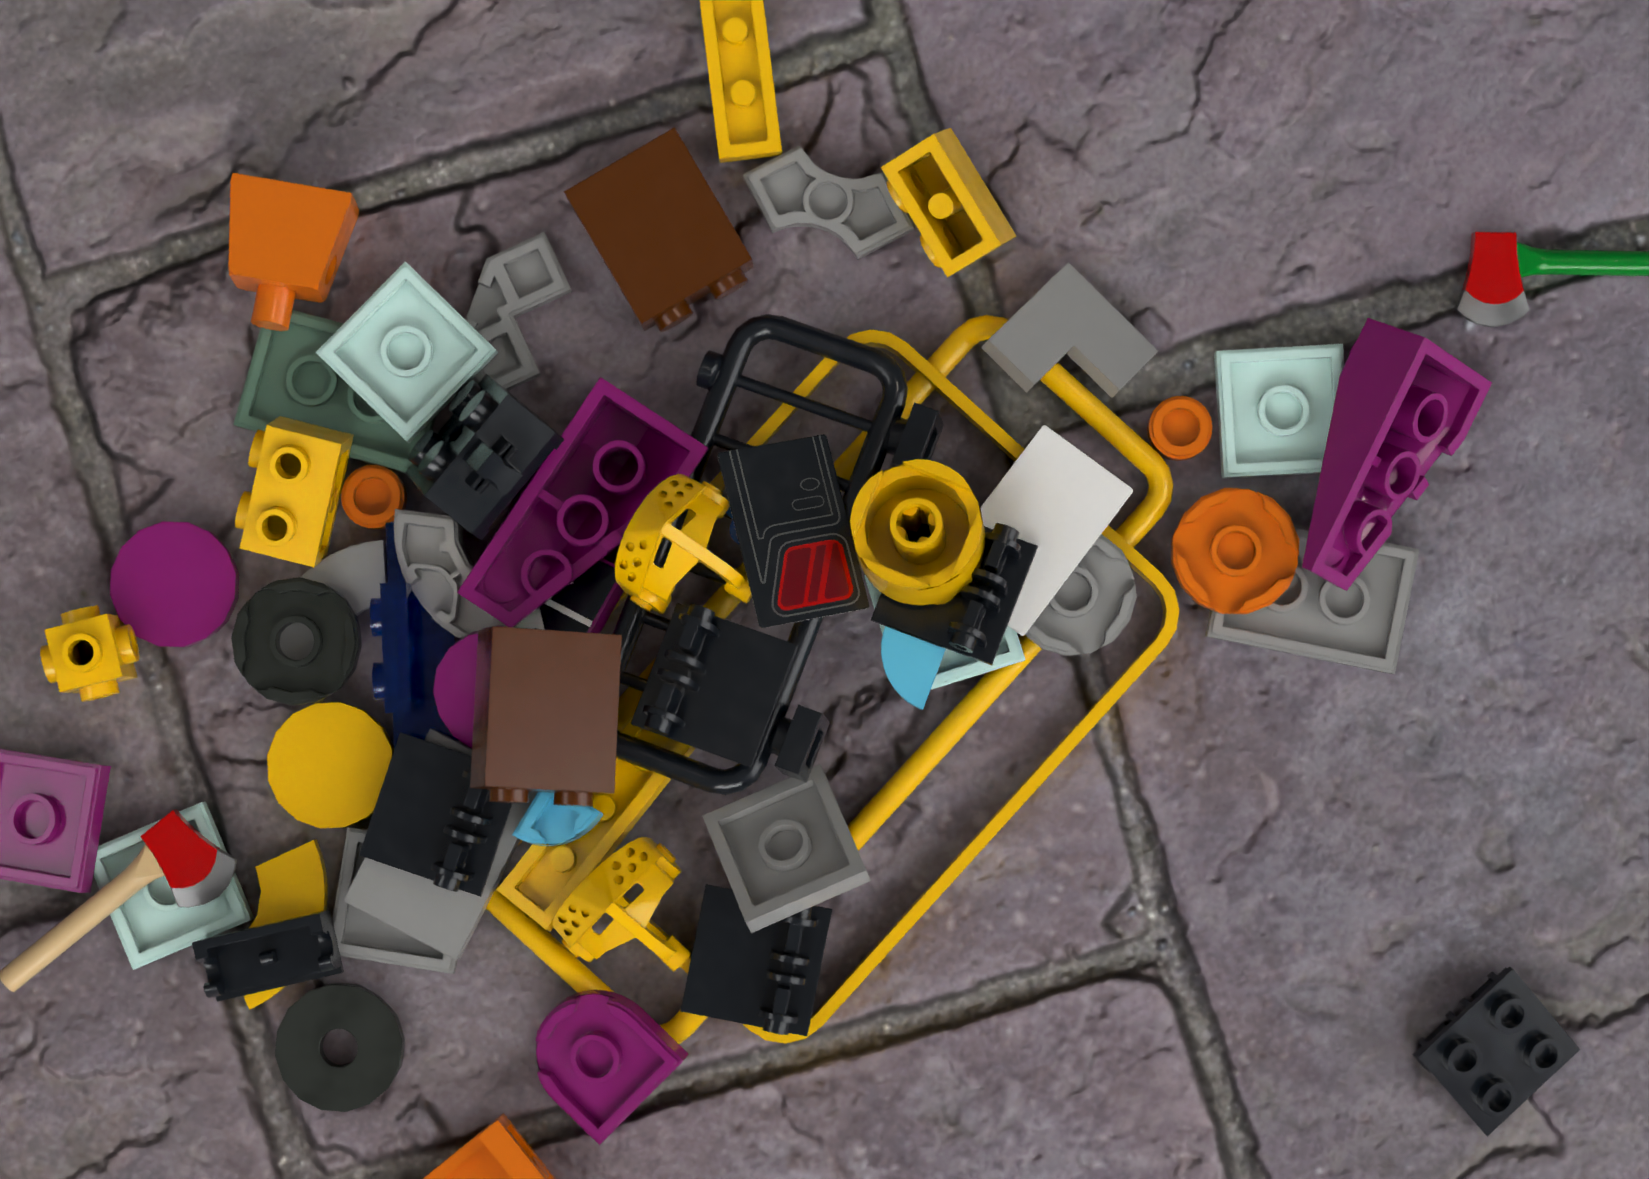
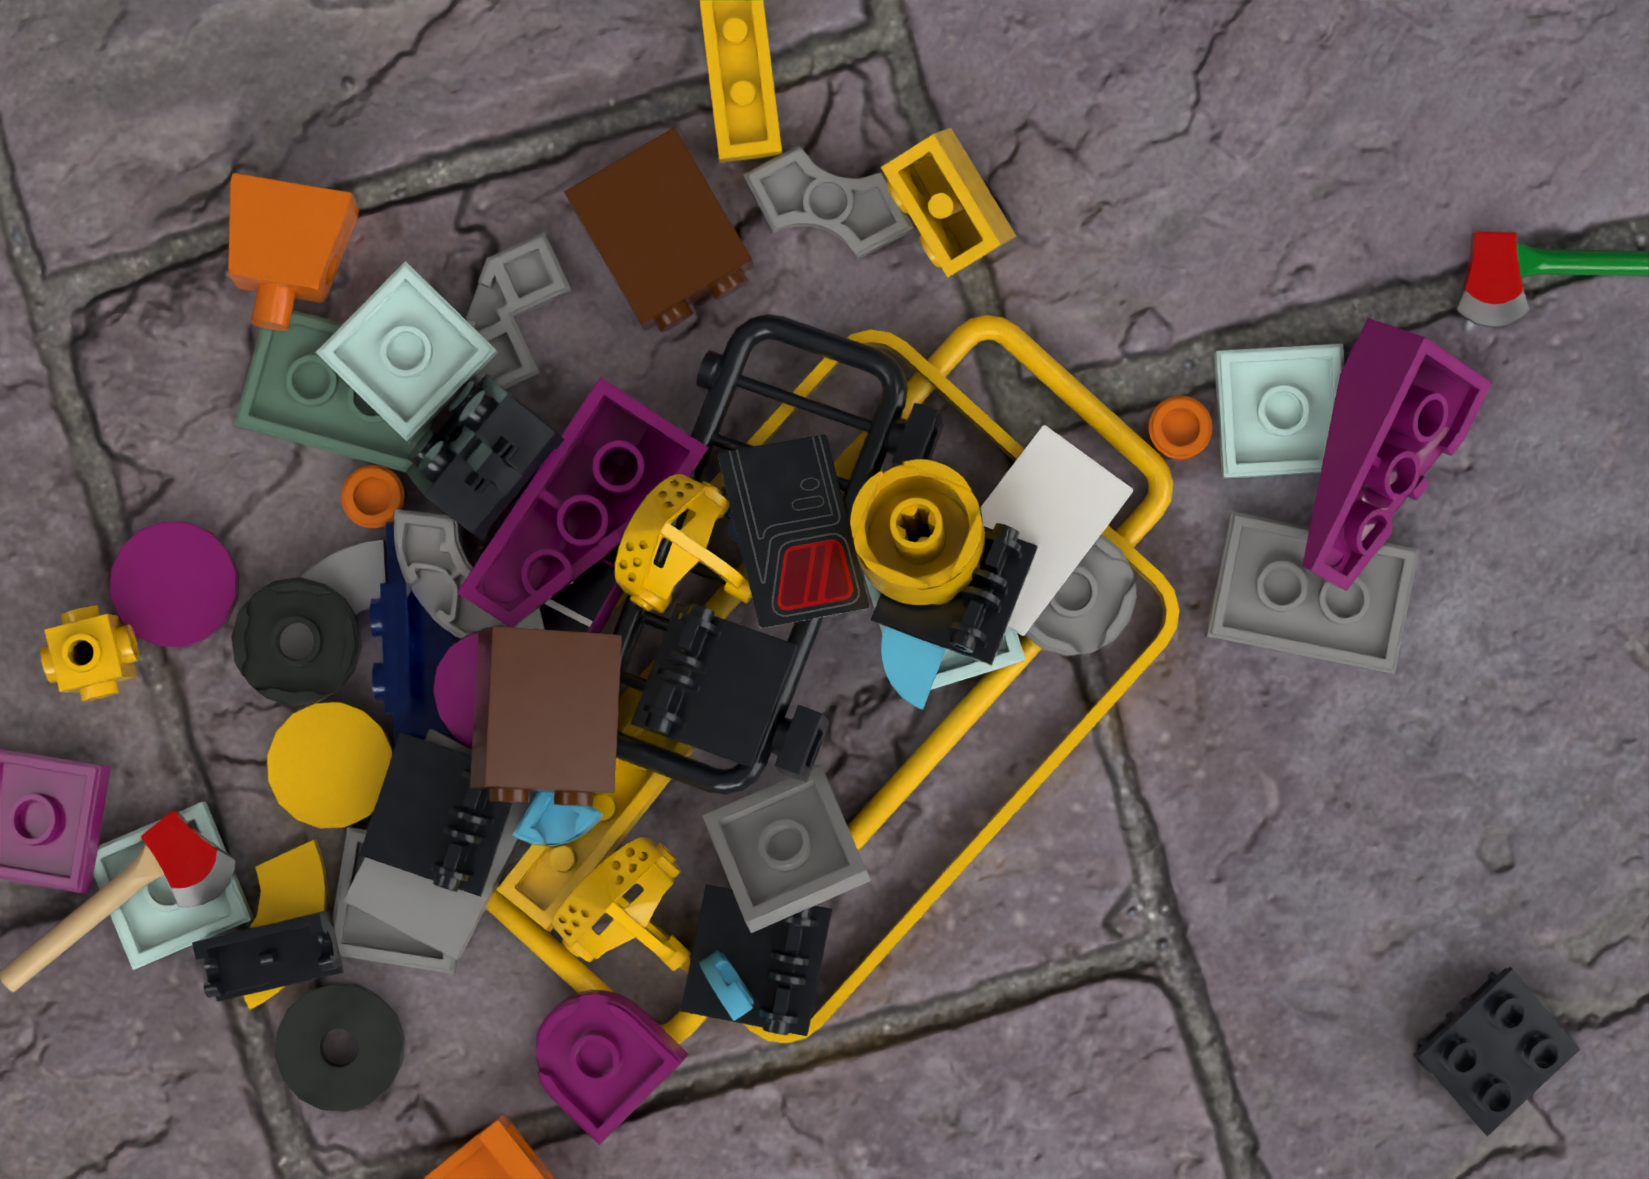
(293, 490): yellow brick -> none
(727, 984): none -> medium azure tile
(1074, 321): light grey tile -> none
(1235, 551): orange tile -> none

